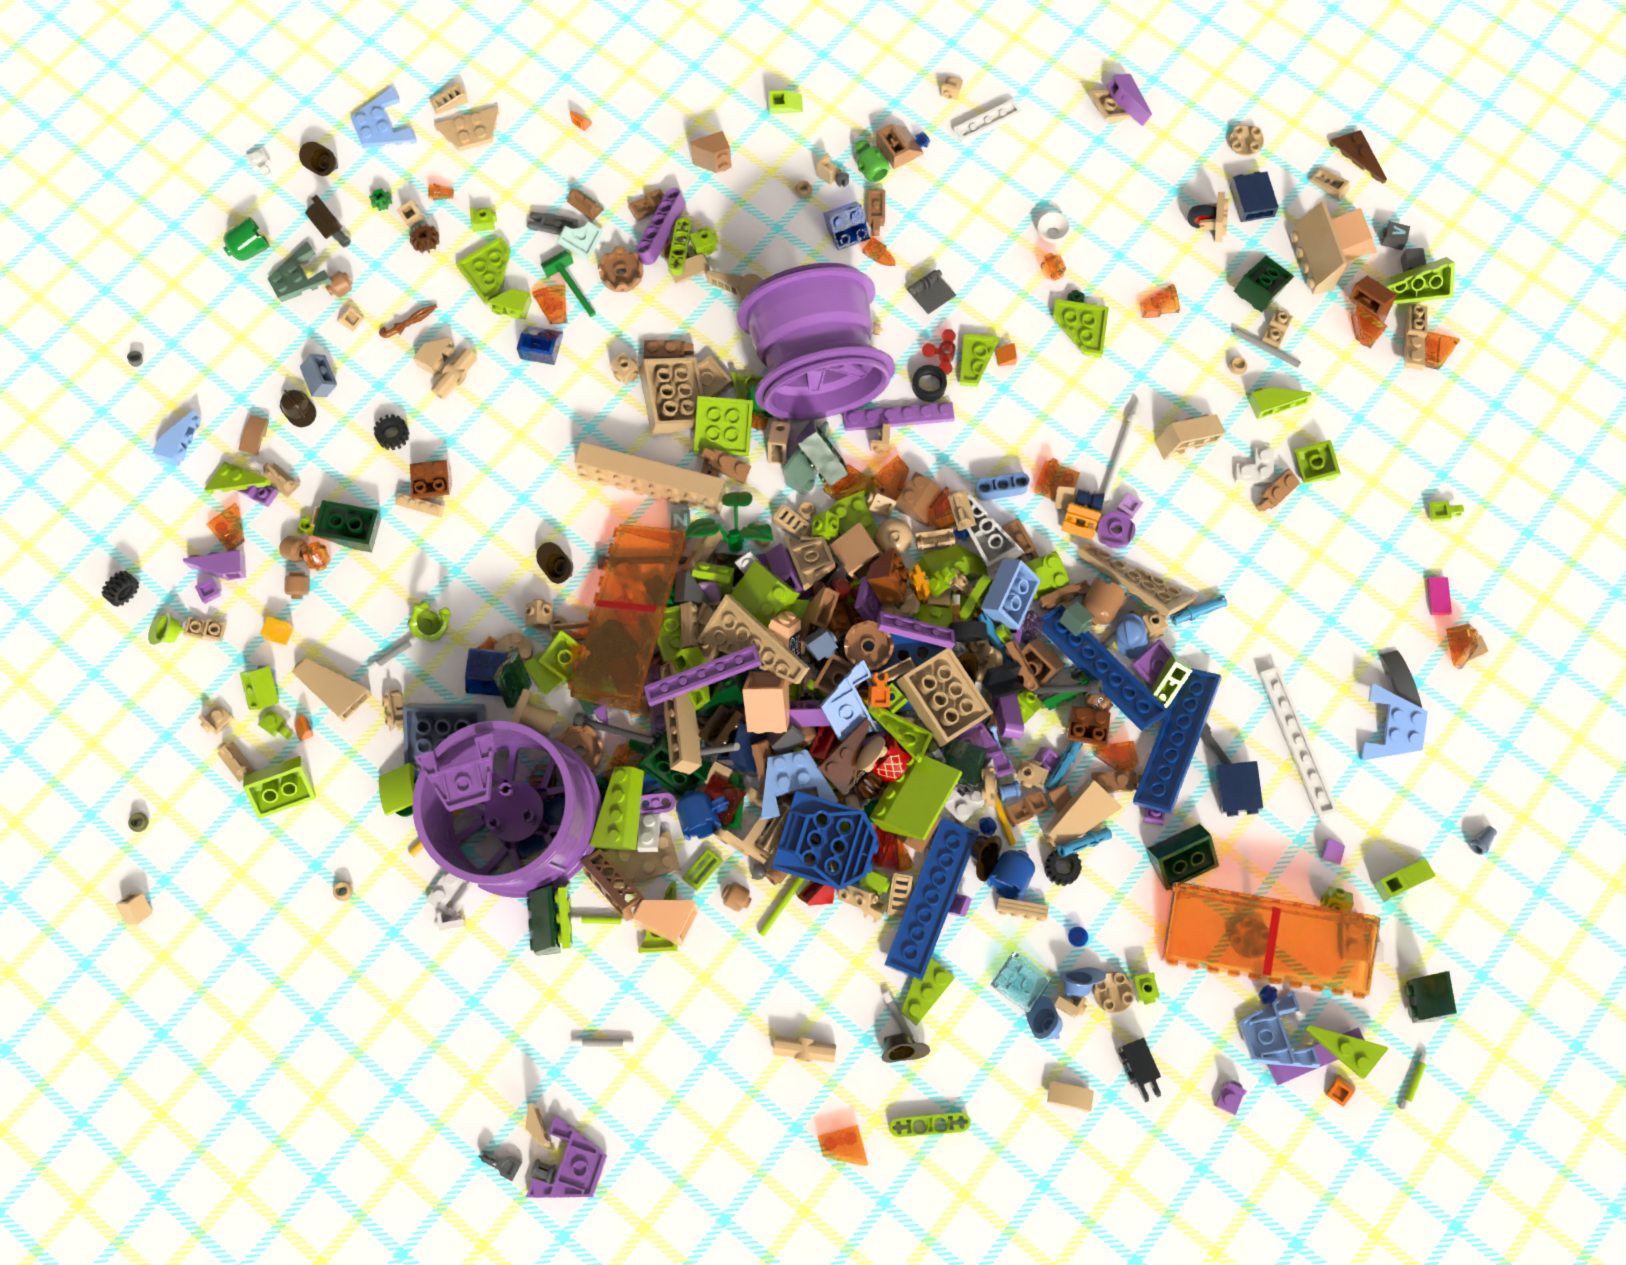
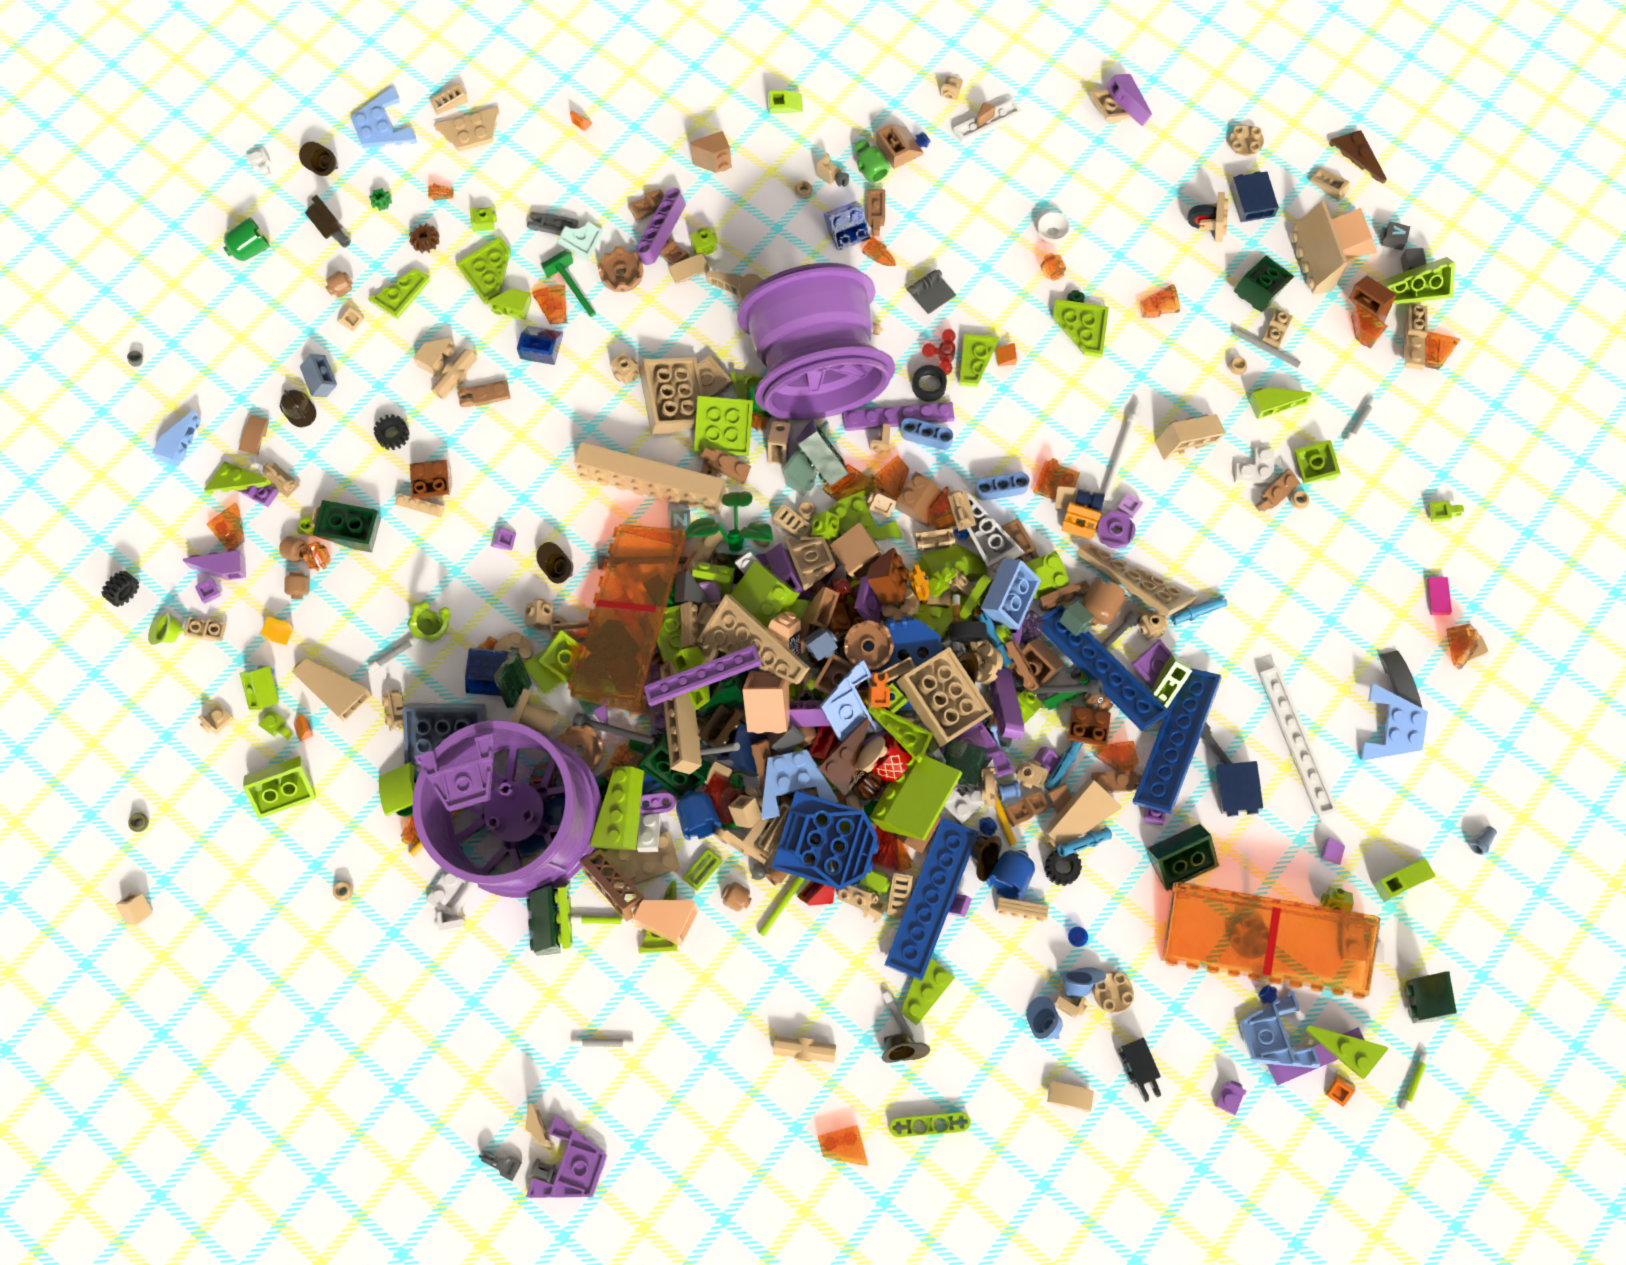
(235, 760): tan hinge -> none
(290, 278): sand green wing -> none
(400, 295): none -> lime wing
(409, 833): none -> clear orange cone
(411, 214): tan brick -> none
(414, 318): dark orange piece -> none
(485, 394): none -> medium nougat hinge
(503, 539): none -> medium lavender slope
(584, 204): medium nougat hinge -> none
(667, 349): medium nougat hinge -> none
(679, 246): lime beam -> none
(720, 804): blue plate -> none
(745, 811): none -> tan brick
(894, 534): tan cylinder -> none
(916, 630): medium lavender plate -> none
(933, 440): none -> medium blue beam
(986, 113): none -> medium nougat slope
(1003, 680): black panel -> none
(1021, 982): clear light blue slope -> none
(1131, 635): medium blue piece -> none
(1141, 995): lime brick -> none
(1300, 495): none -> tan plate
(1361, 419): none -> light grey bar

